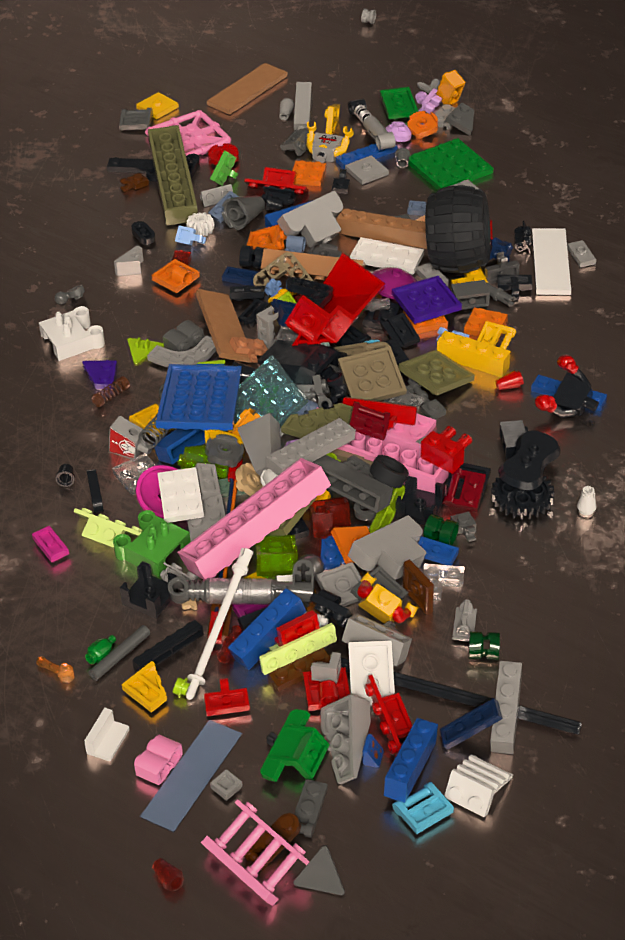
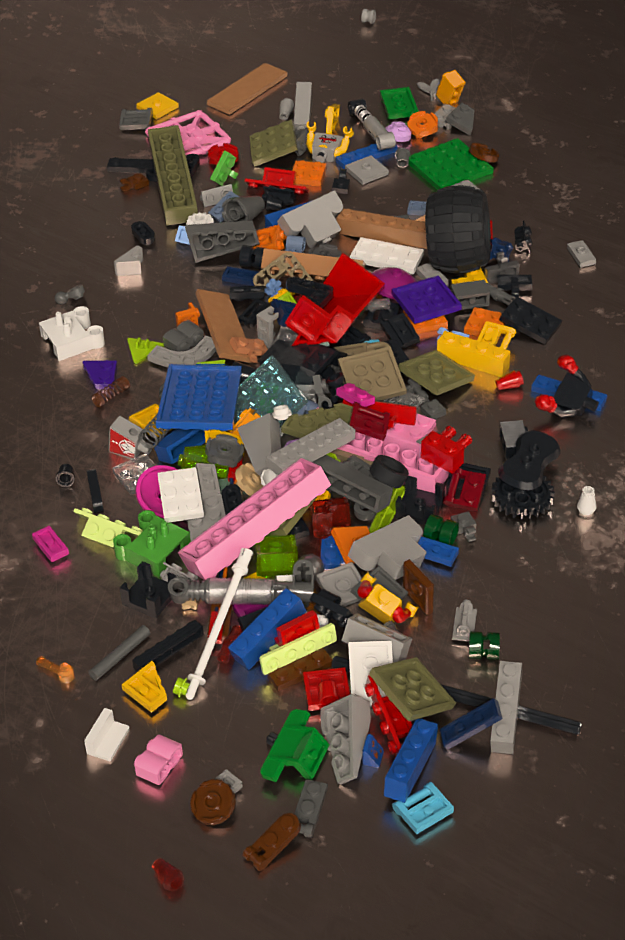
(99, 649): green plant -> none
(175, 275): orange plate -> none
(182, 256): clear red plate -> none
(189, 314): none -> orange bracket
(191, 775): sand blue sticker -> none
(213, 802): none -> reddish brown tile
(220, 238): none -> dark grey wedge
(226, 700): red plate -> none
(232, 497): none -> black plate
(249, 875): bright pink fence -> none
(273, 143): none -> olive plate
(281, 412): none -> white plate
(321, 874): dark grey piece -> none
(327, 671): light grey panel -> none
(352, 393): none -> dark pink plate
(412, 688): none -> olive plate
(429, 102): lavender hips -> none
(443, 576): clear plate -> none
(475, 784): white plate -> none
(482, 152): none -> reddish brown tile
(530, 320): none -> black plate
(551, 261): white tile -> none

